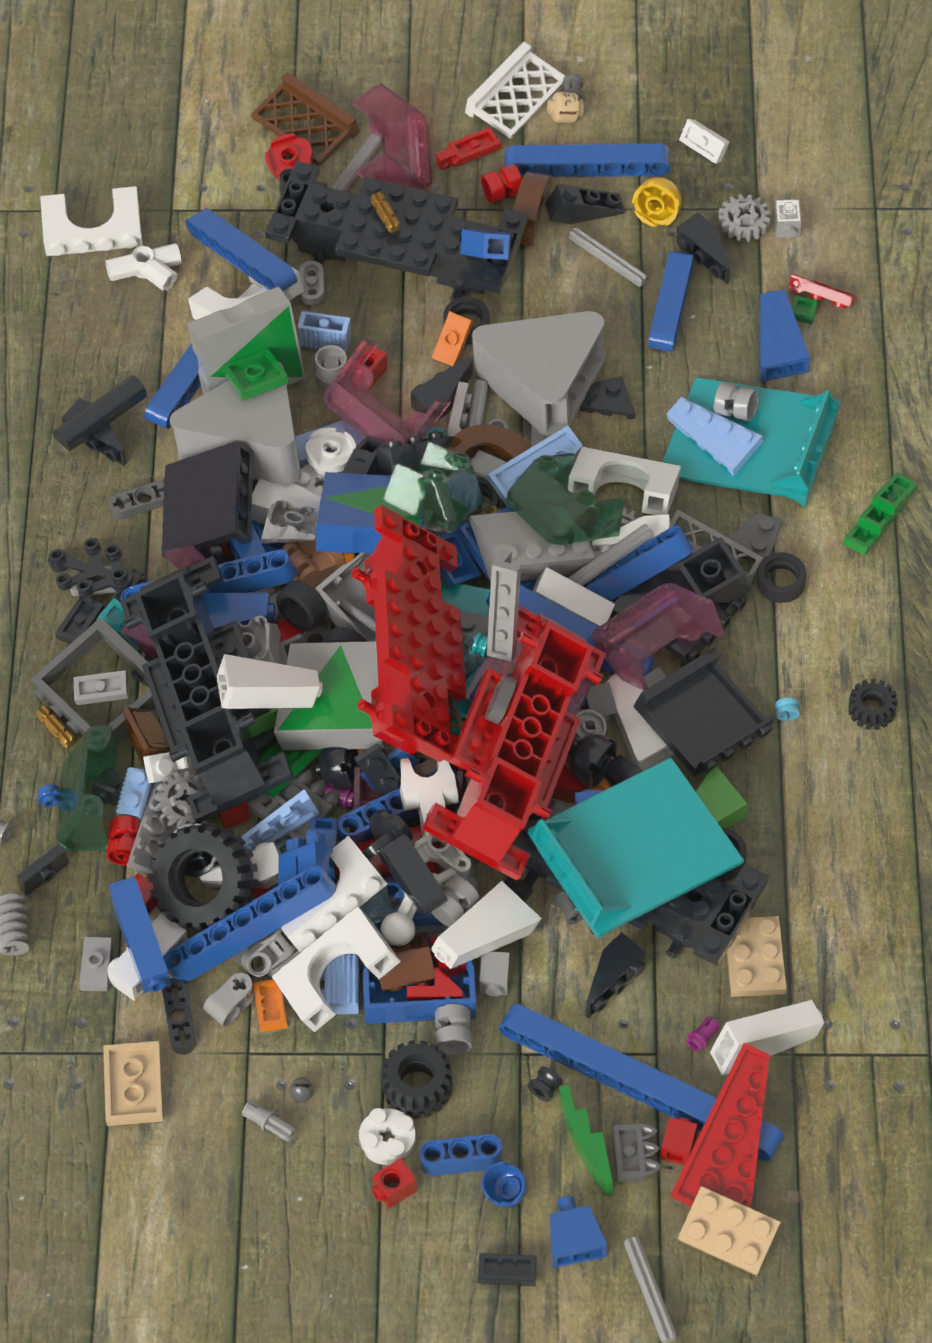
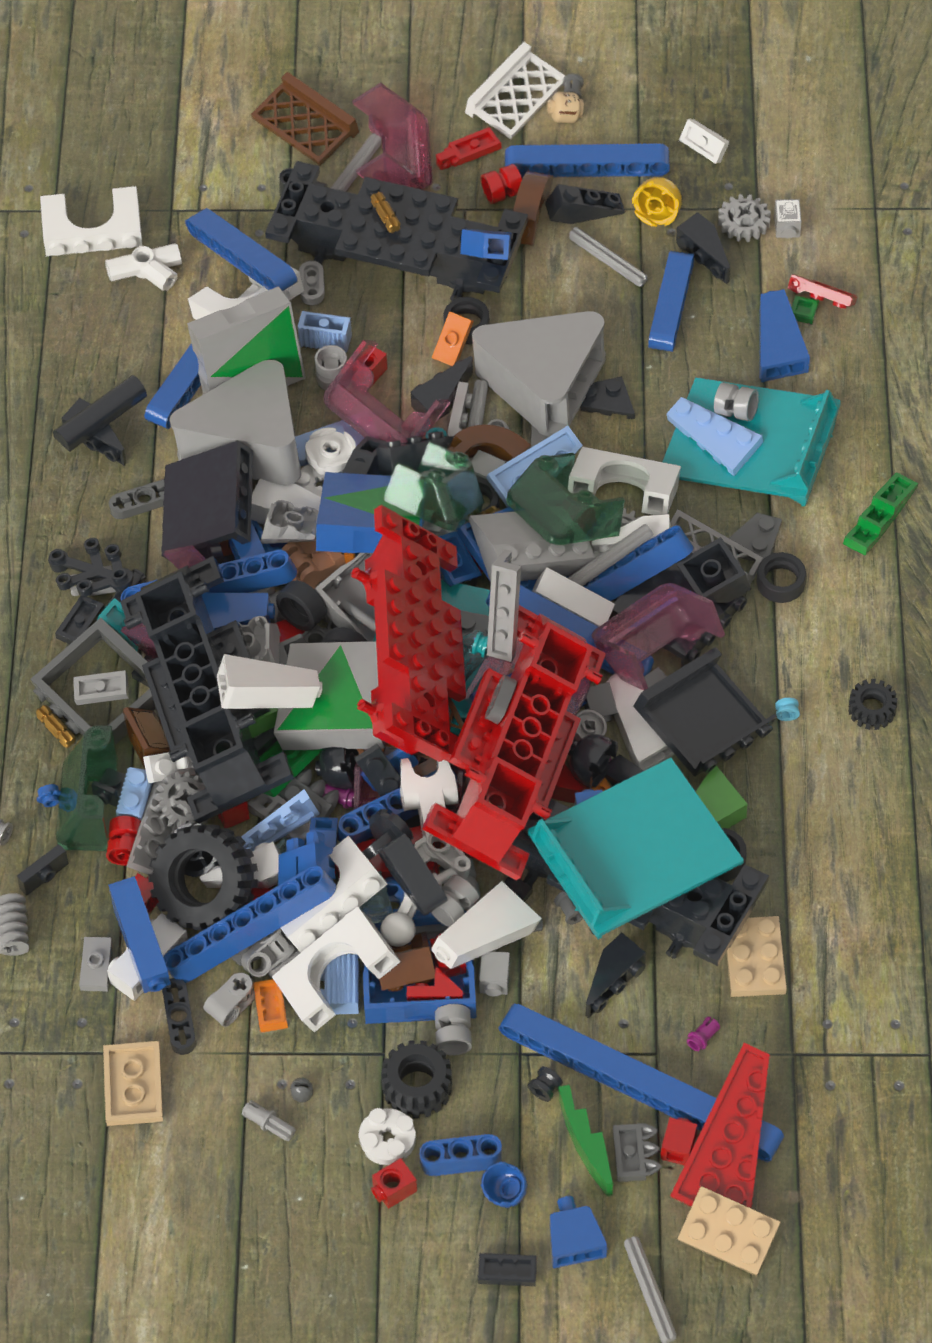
(255, 374): green plate -> none
(283, 145): red plate -> none
(768, 1032): white slope -> none

